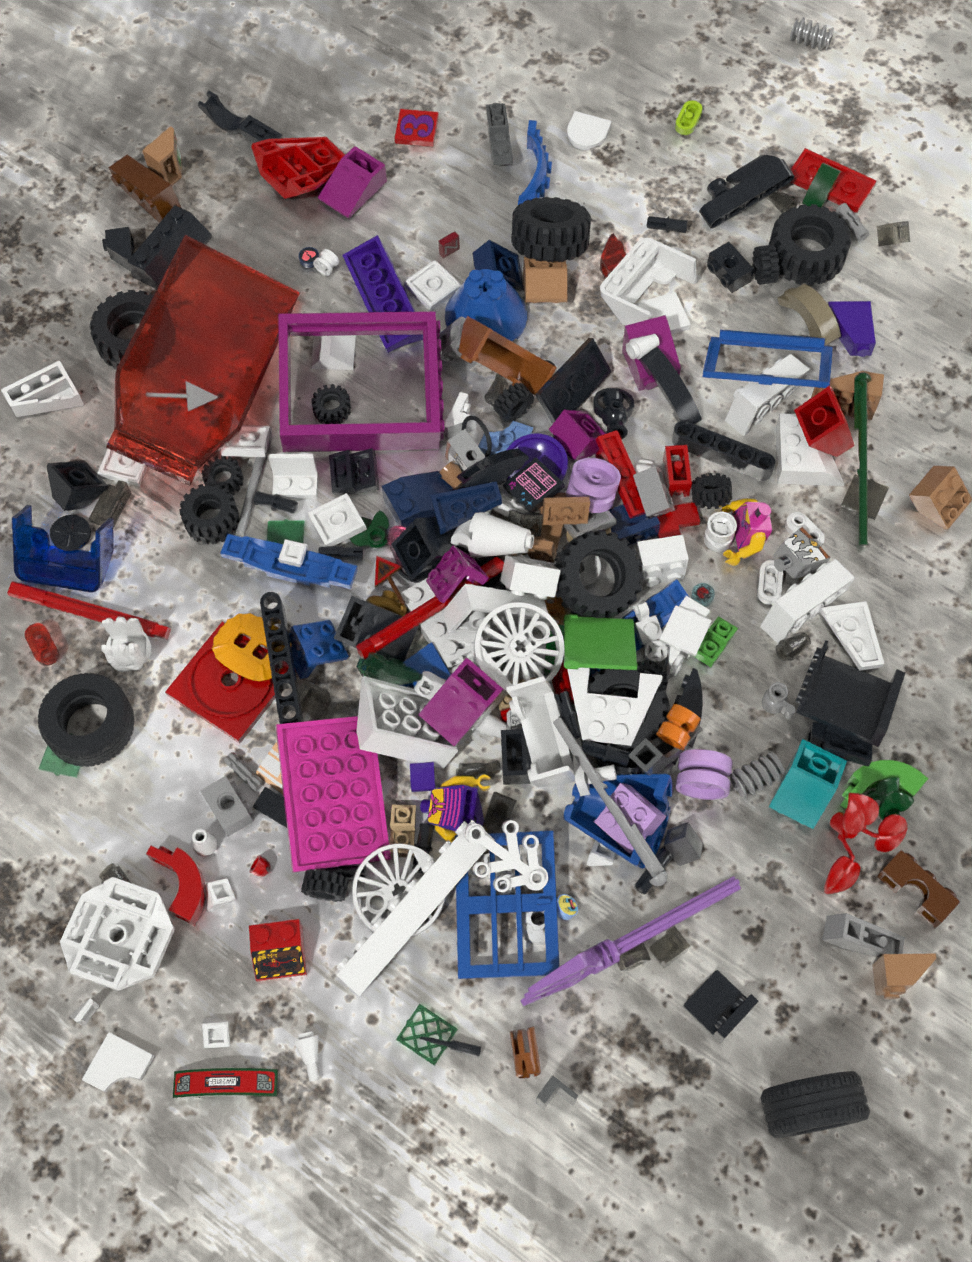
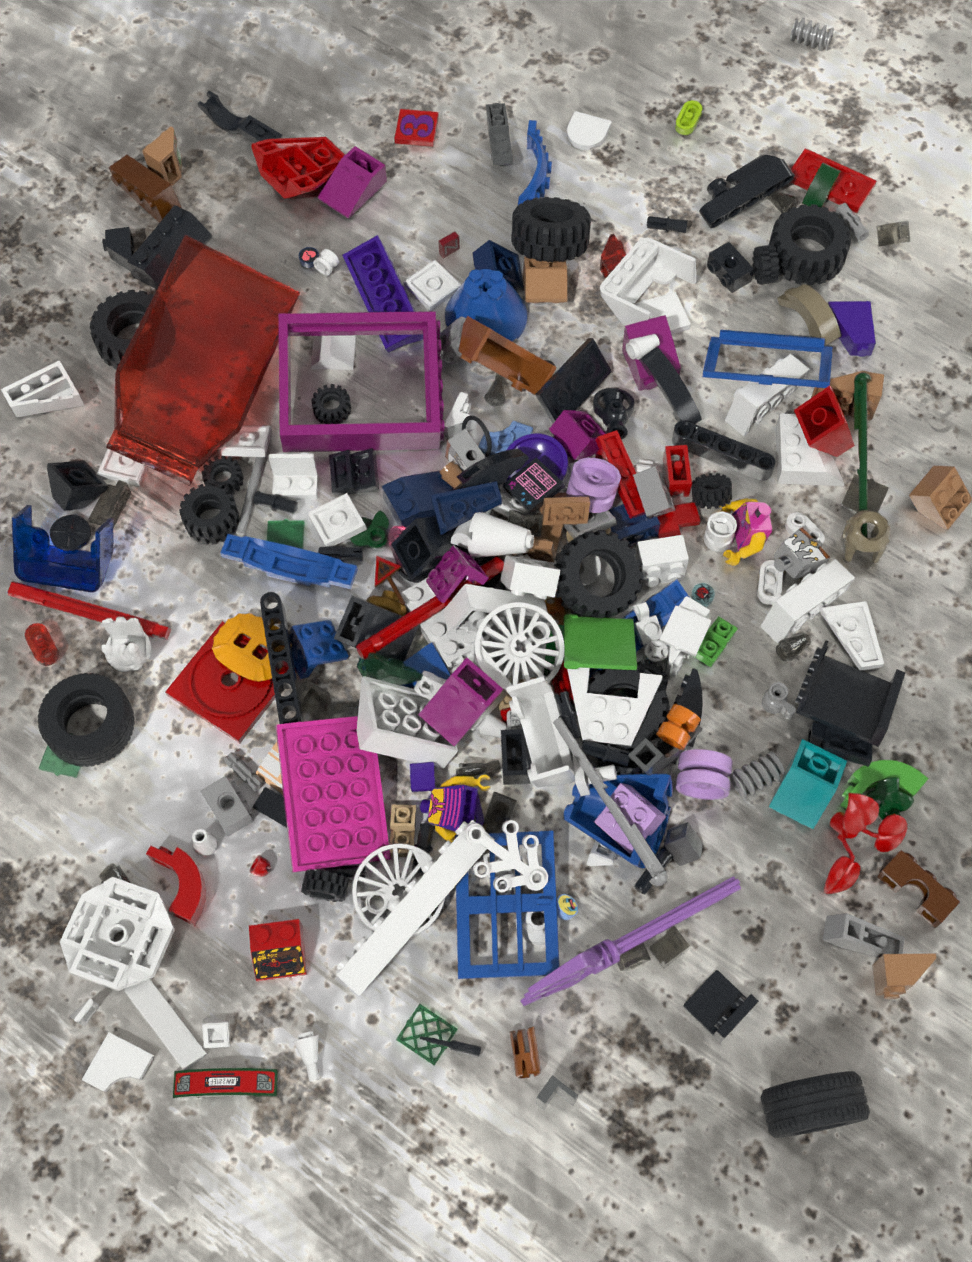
(166, 1023): none -> white slope
(195, 396): light grey piece -> none
(218, 894): white slope -> none
(293, 553): white tile -> none
(513, 402): black tyre -> none
(856, 541): none -> dark tan piece

